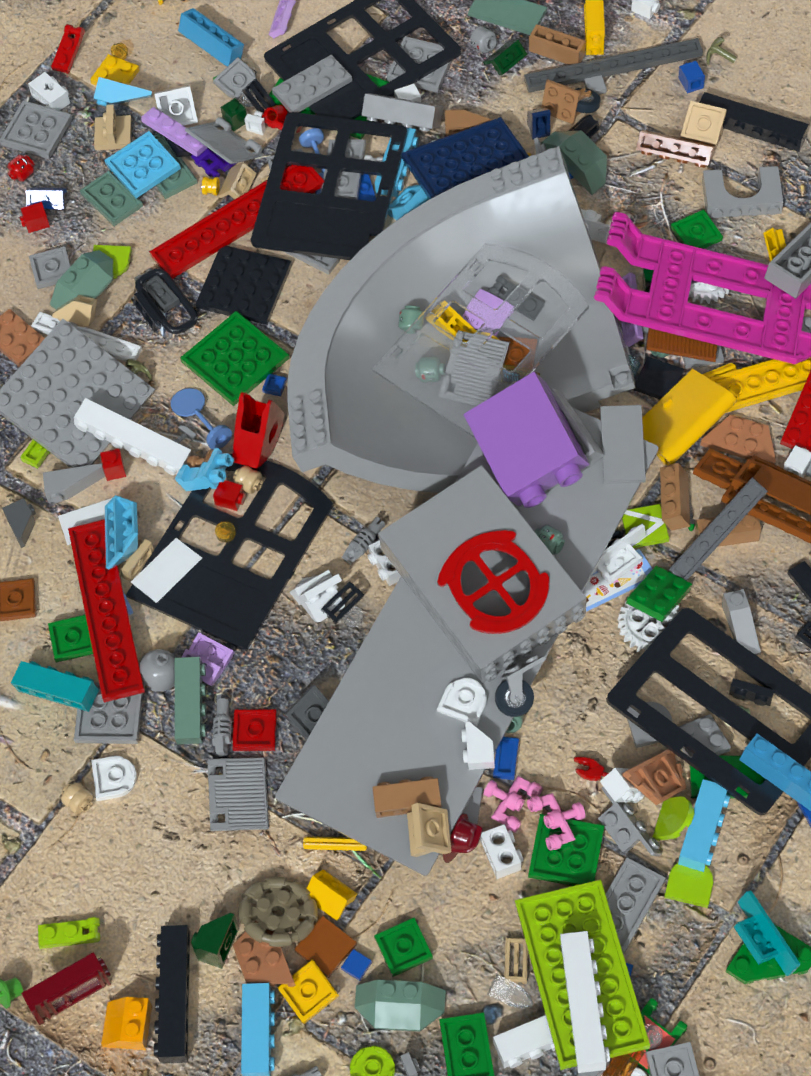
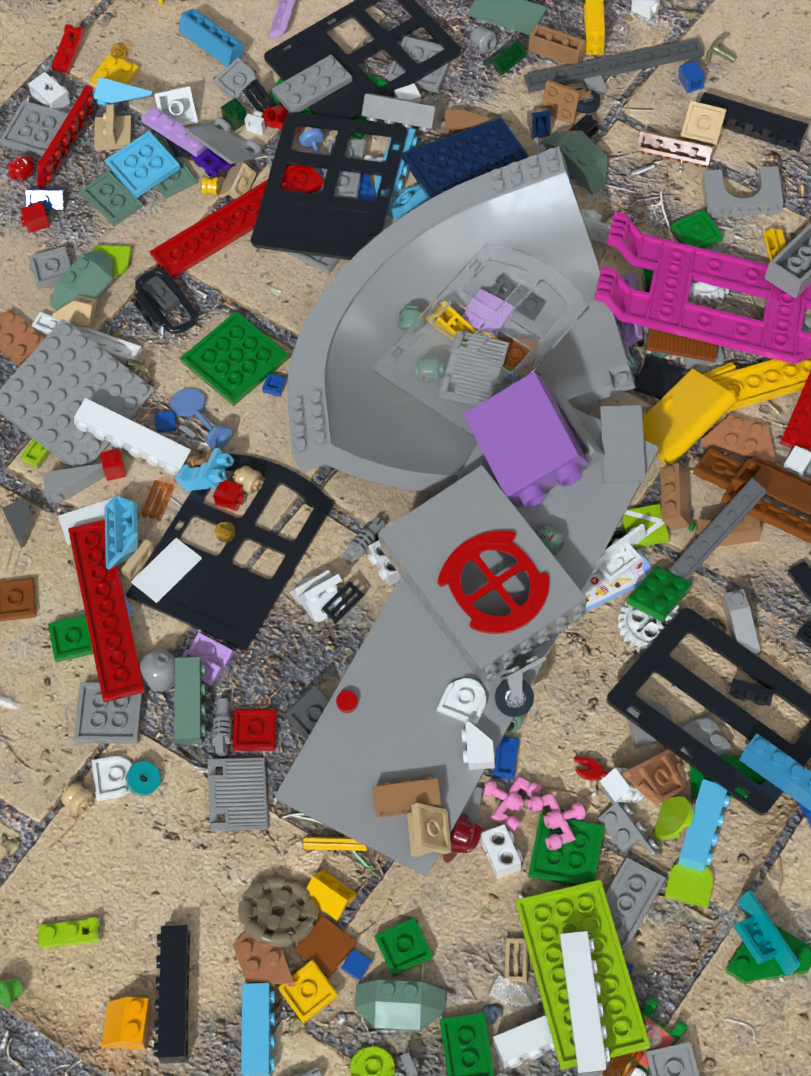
(55, 685): teal brick -> none
(65, 136): none -> red plate
(67, 987): dark red door -> none
(144, 769): none -> teal piece
(152, 514): none -> clear orange tile
(165, 421): none -> blue tile
(215, 940): dark green slope -> none
(244, 284): black plate -> none
(256, 430): red piece -> none
(347, 701): none -> red tile

